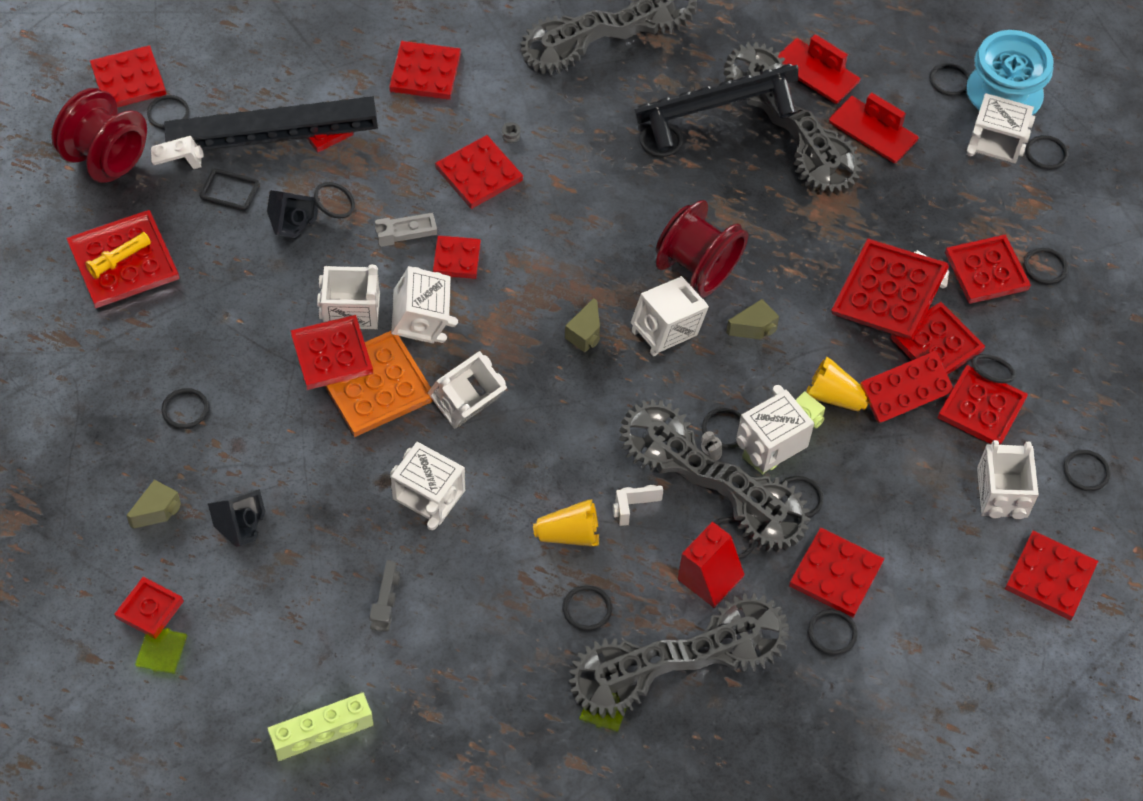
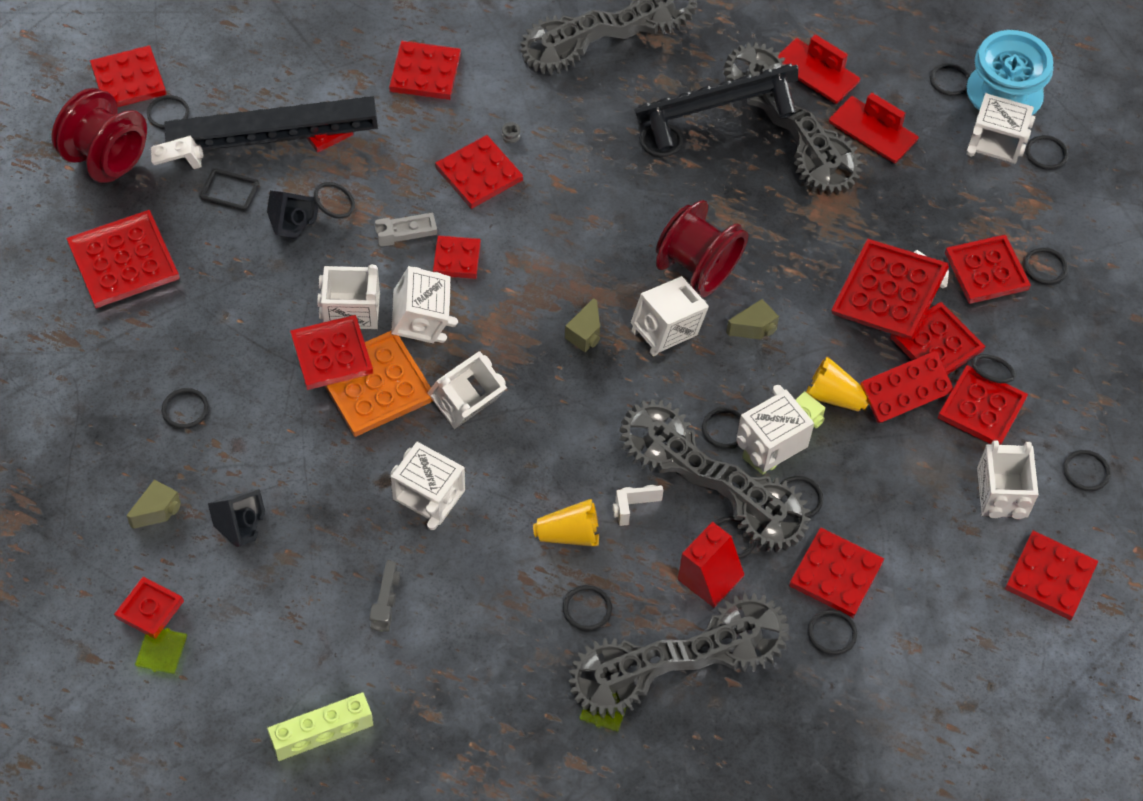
(110, 259): yellow pin -> none
(715, 450): light grey hinge -> none

